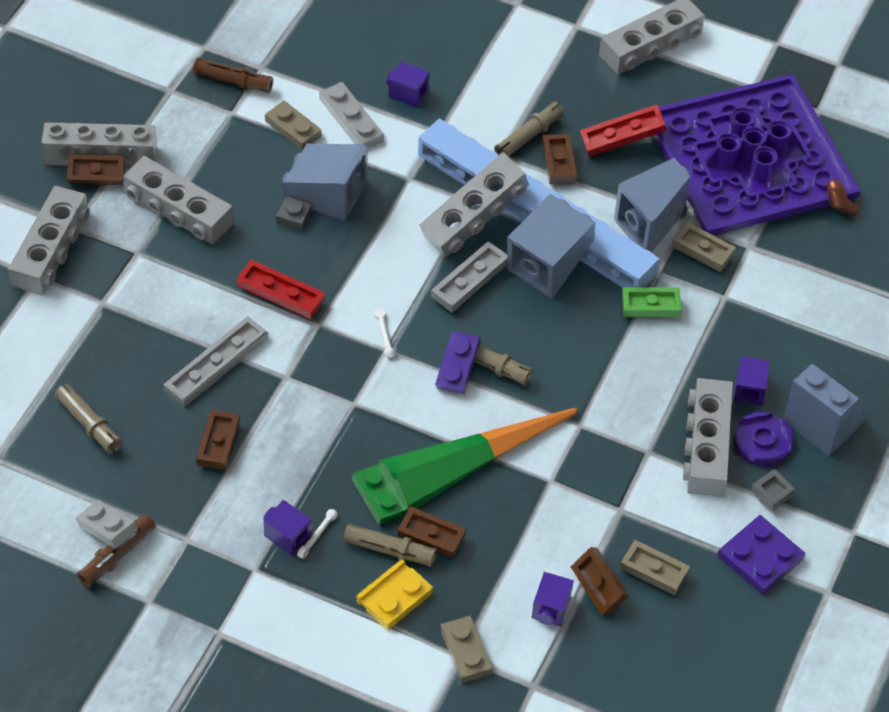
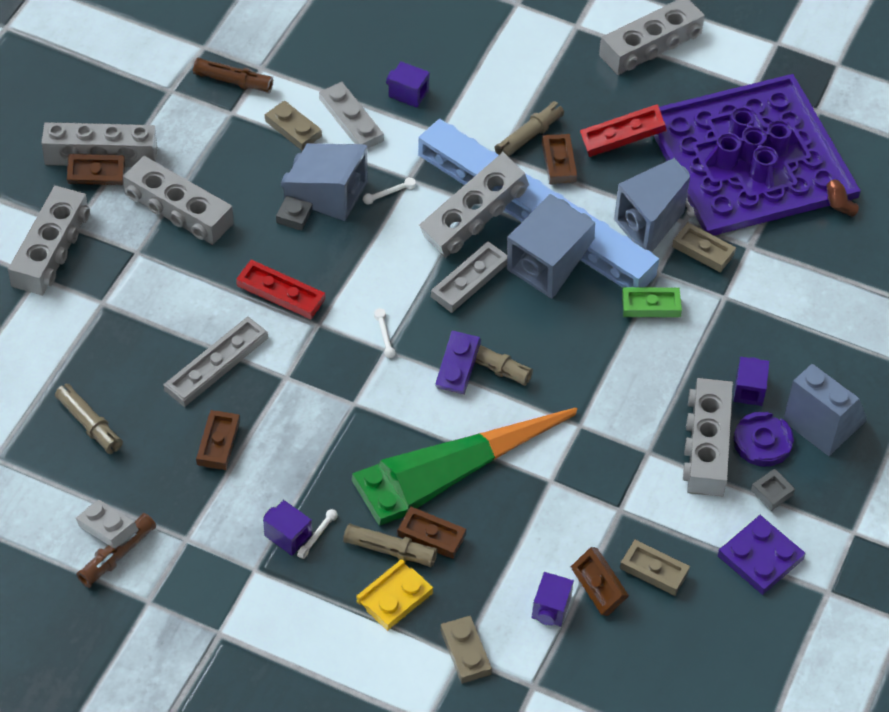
(409, 184): none -> white hinge

